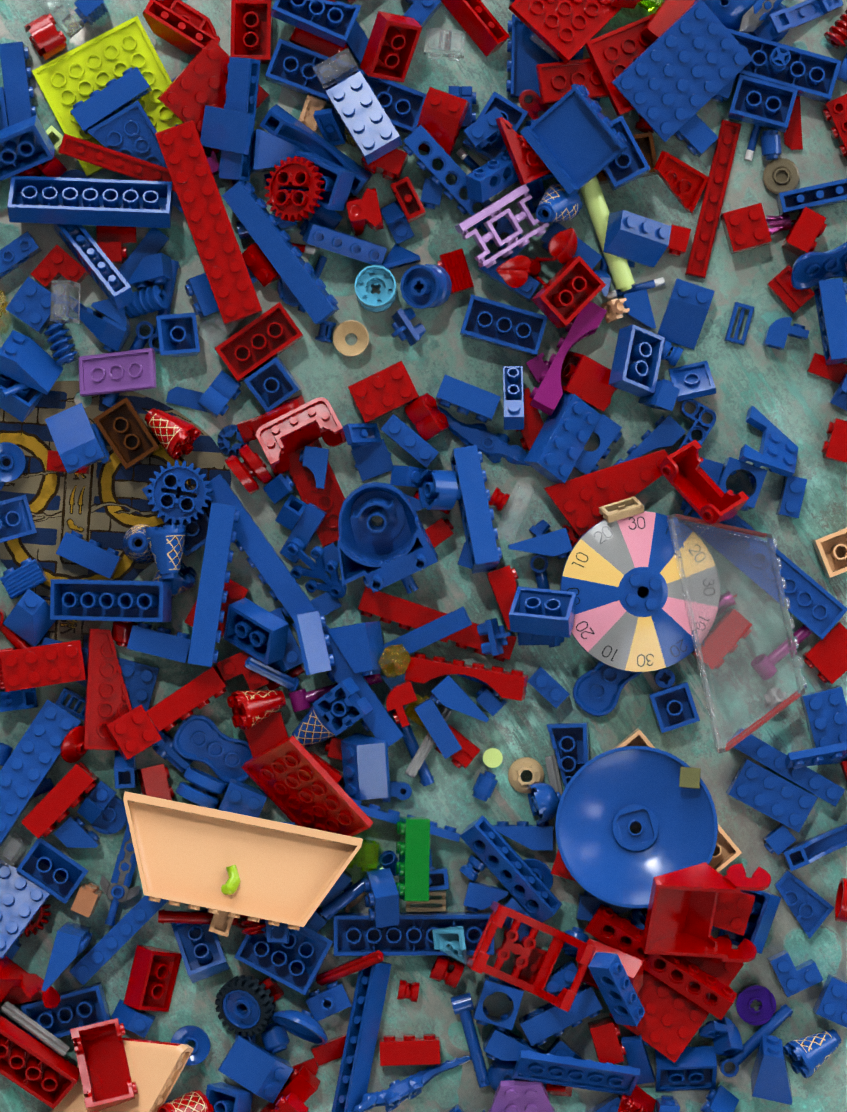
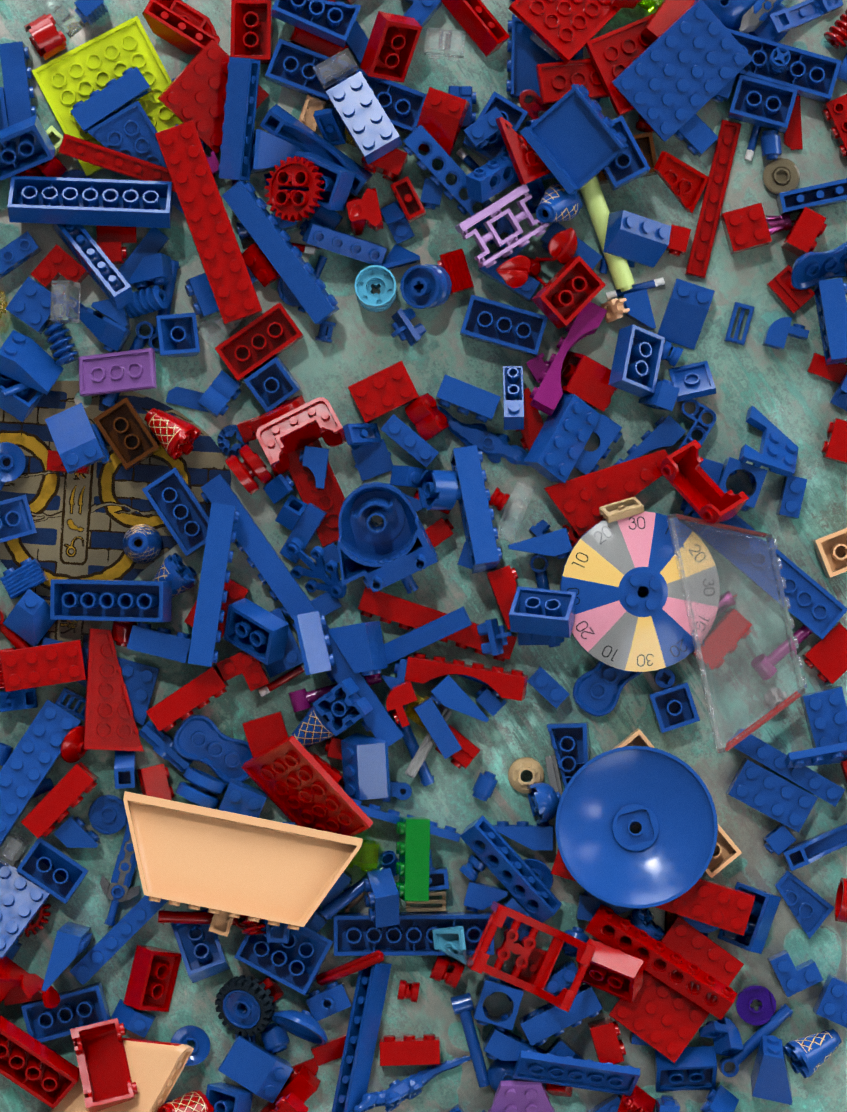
(34, 1028): light grey axle -> none
(87, 899): nougat brick -> none
(89, 554): blue brick -> none
(96, 802): blue slope -> none
(133, 732): red brick -> none
(167, 548): blue cone -> none
(182, 475): blue gear -> none
(227, 129): blue tile -> none
(233, 881): lime arm -> none
(254, 706): red cone -> none
(272, 674): blue axle -> none
(350, 327): tan piece -> none
(394, 660): clear yellow brick -> none
(492, 757): yellowish green tile -> none
(604, 276): blue slope -> none
(616, 988): blue brick -> none
(638, 1058): blue tile -> none
(684, 912): red piece -> none
(689, 777): olive tile -> none

